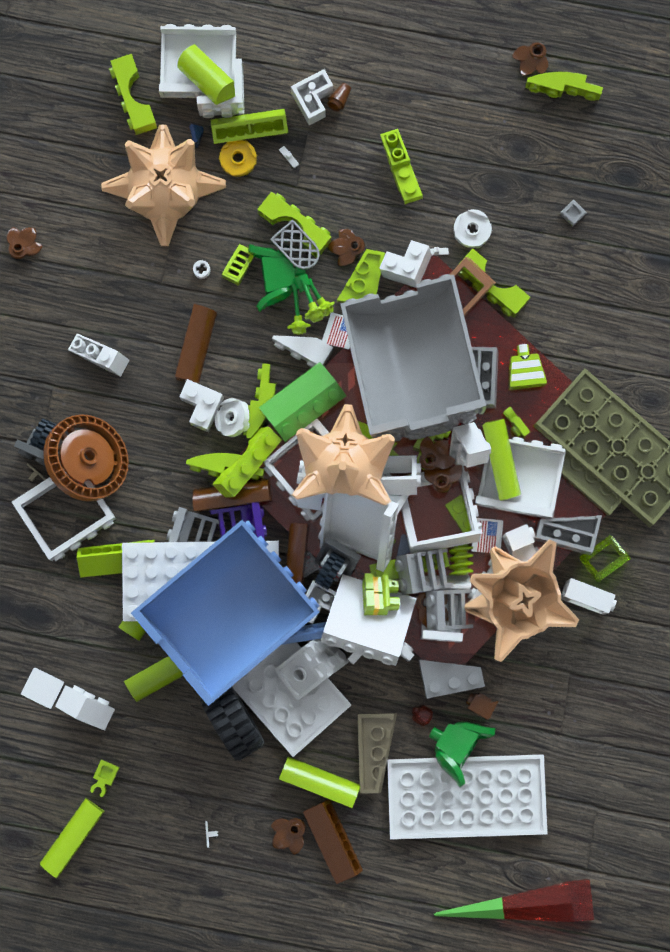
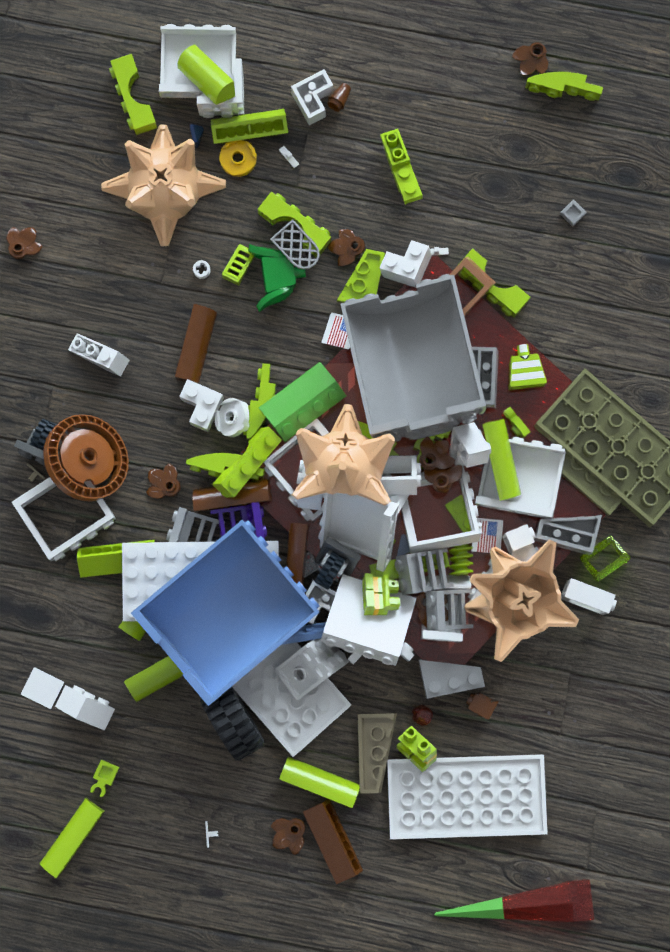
(161, 480): none -> reddish brown plate
(308, 348): white slope -> none
(315, 313): plant -> none
(417, 749): none -> lime hips
(456, 745): green torso -> none
(463, 235): white plate -> none

